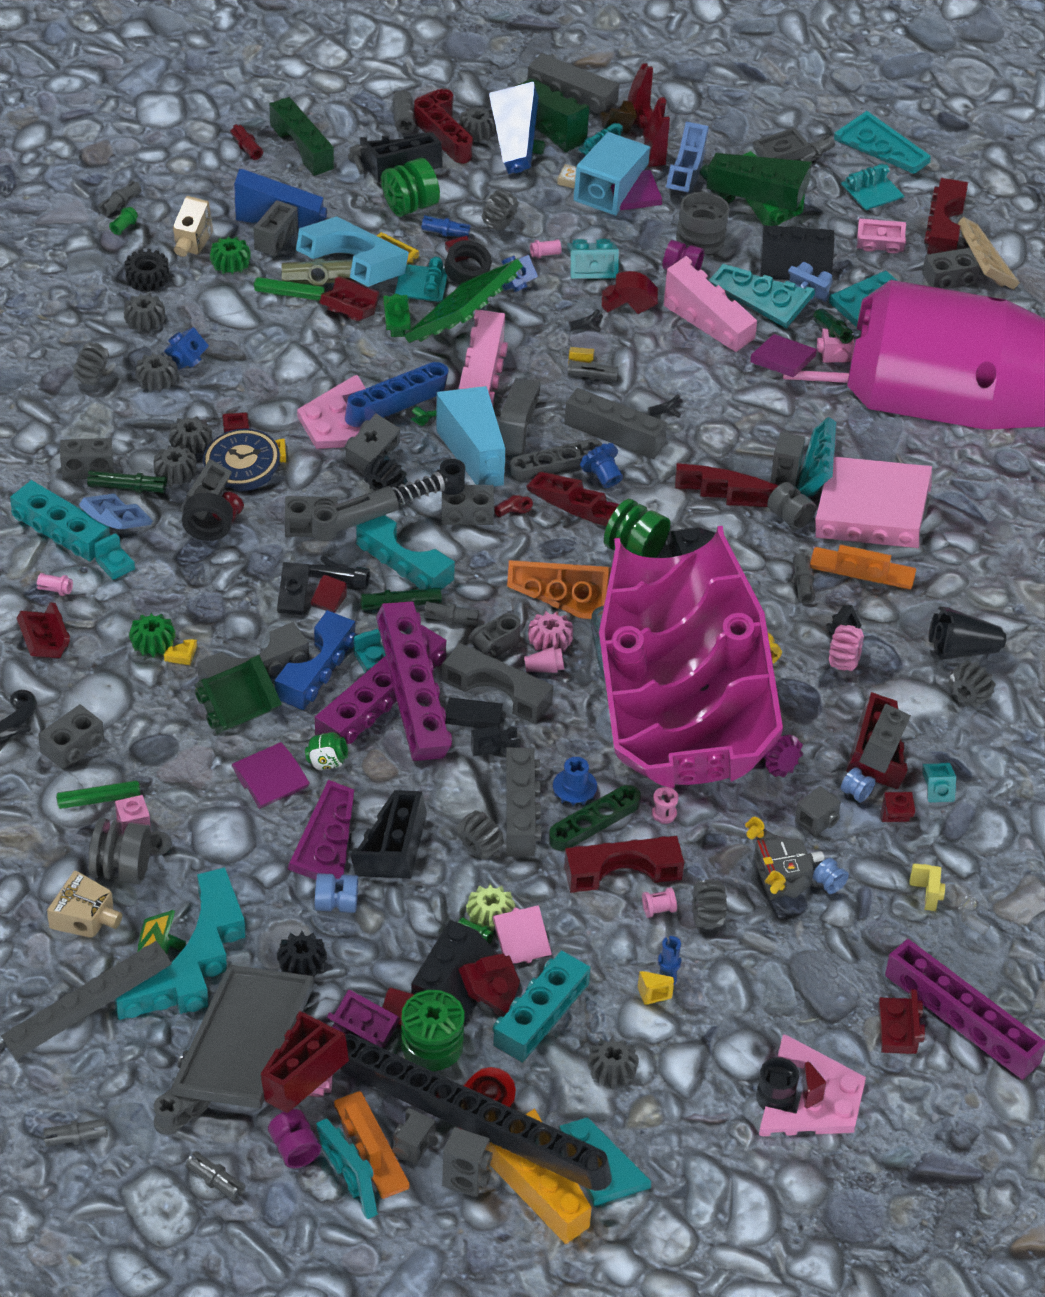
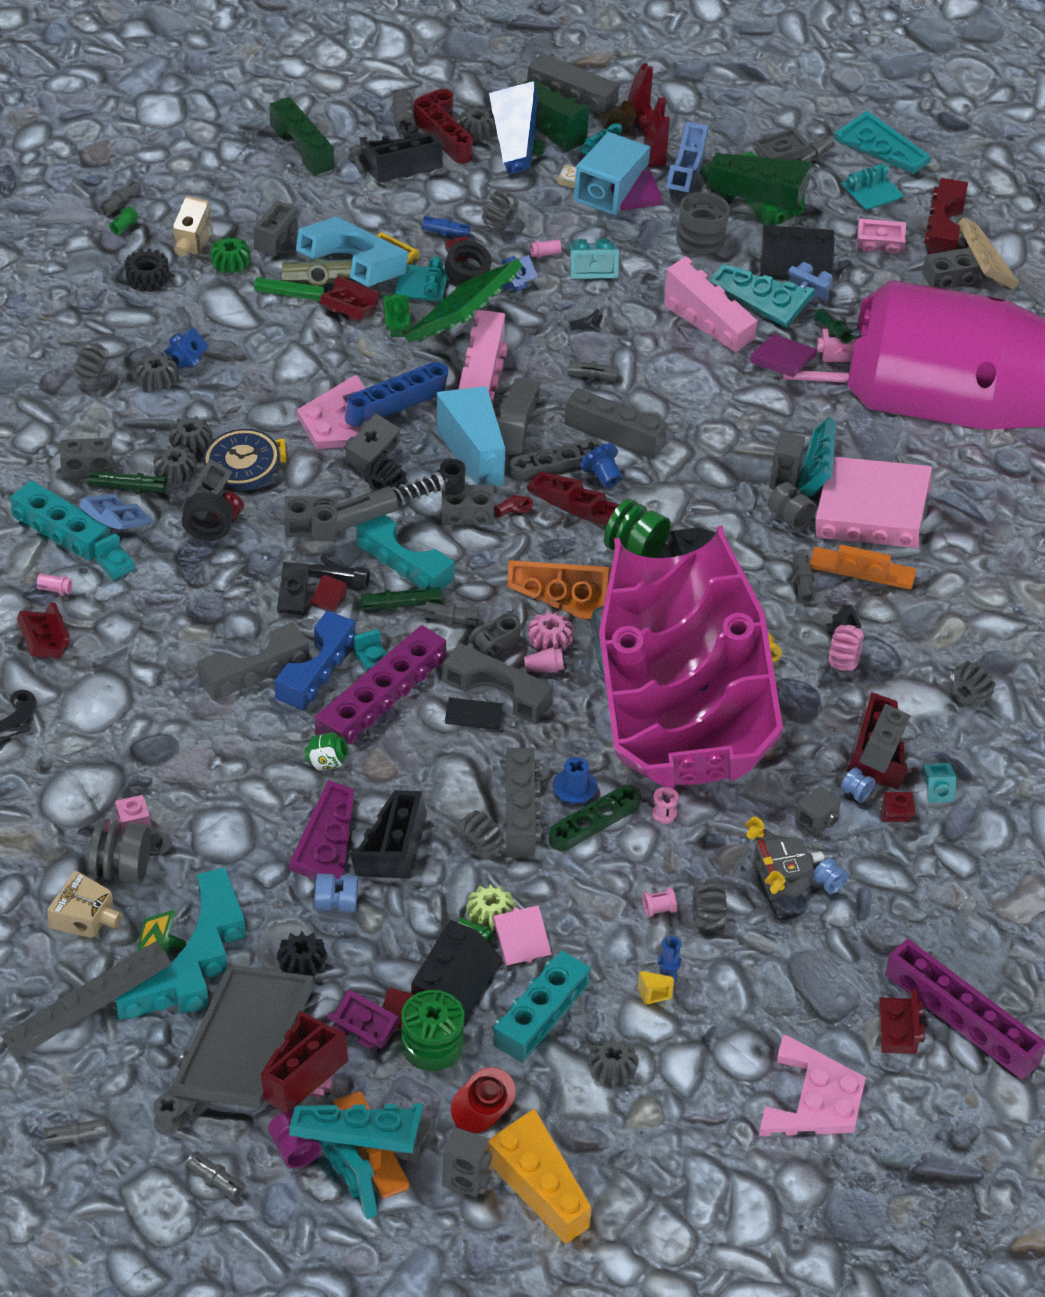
(71, 736): dark grey brick -> none
(97, 794): green axle -> none
(144, 312): dark grey gear -> none
(152, 634): green gear -> none
(181, 653): yellow tile -> none
(235, 421): dark red tile -> none
(237, 695): dark green panel -> none
(246, 142): dark red axle -> none
(258, 193): blue slope -> none
(270, 775): magenta slope -> none
(371, 1128): none -> teal wing
(410, 187): green wheel -> none
(421, 742): magenta brick -> none
(422, 416): green hand -> none
(478, 1114): black beam -> none
(490, 739): black plate -> none
(492, 982): dark red plate -> none
(581, 354): yellow slope -> none
(625, 1174): teal wing -> none
(633, 289): dark red brick -> none
(656, 857): dark red arch -> none
(667, 407): black bar -> none
(677, 250): magenta wheel -> none
(722, 483): dark red slope -> none
(777, 1084): black wheel -> none
(784, 756): magenta gear -> none
(812, 1085): dark red slope -> none
(849, 299): teal wing -> none
(928, 877): light yellow bracket -> none
(963, 635): black cone -> none

